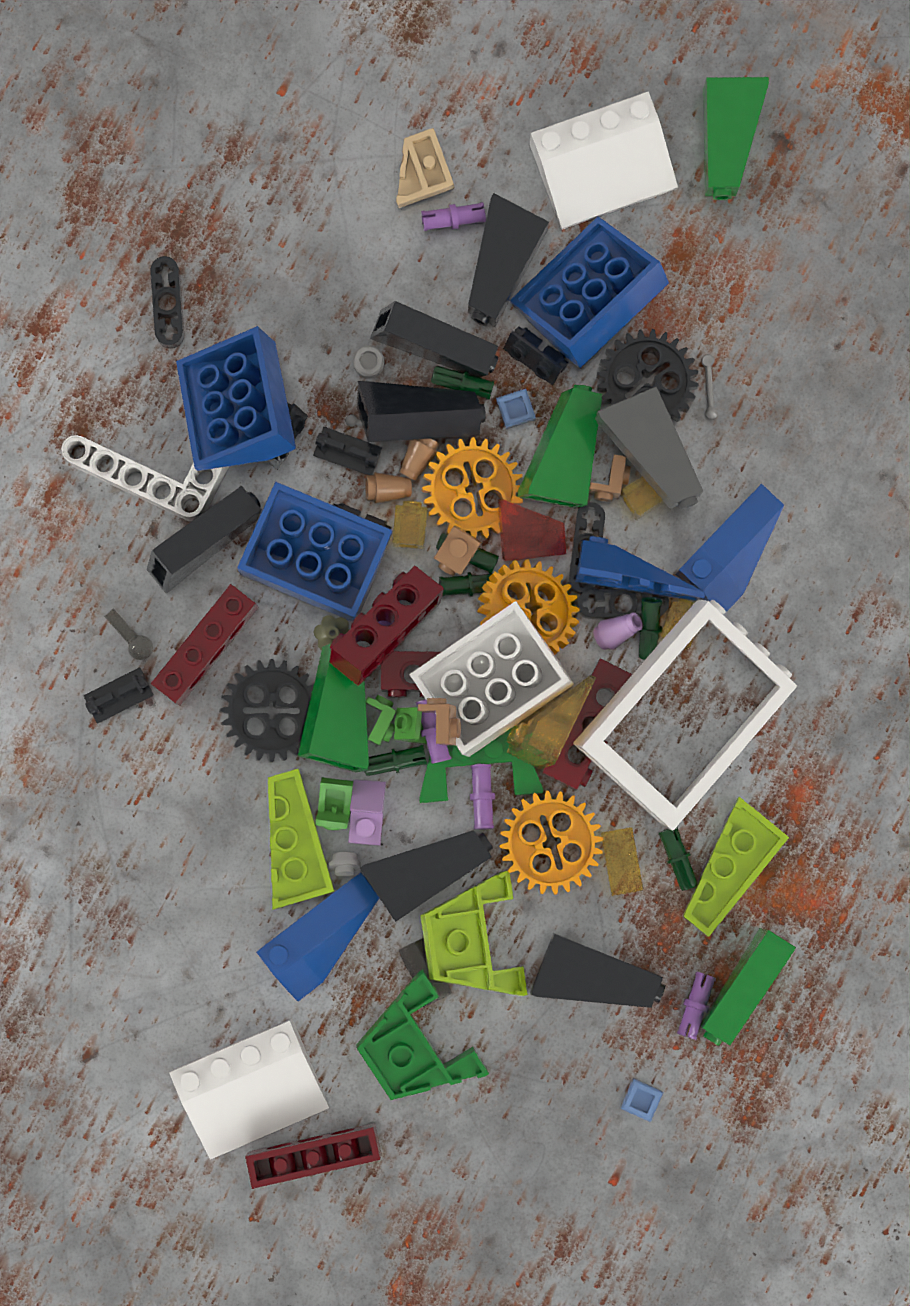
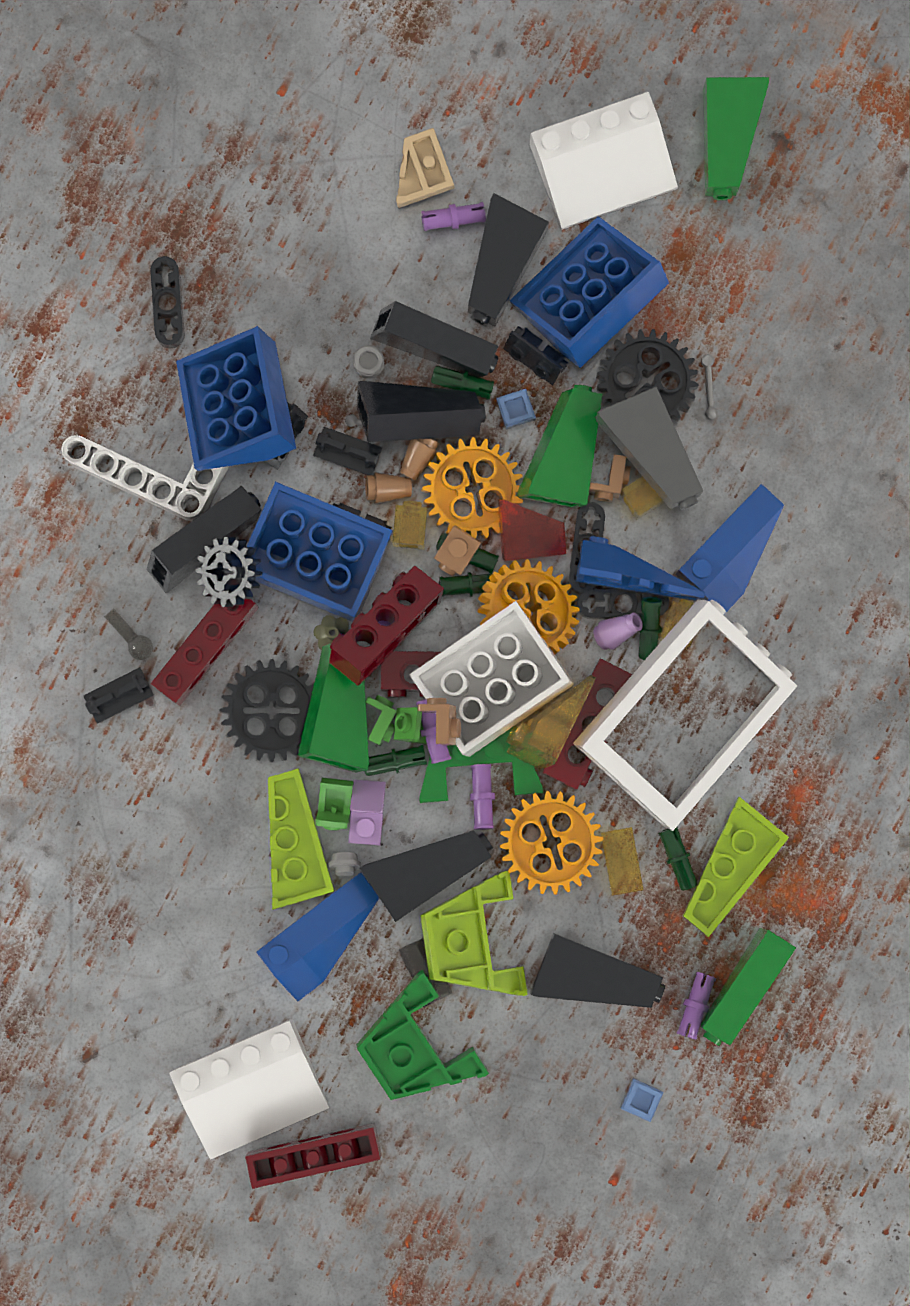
(232, 556): none -> gear

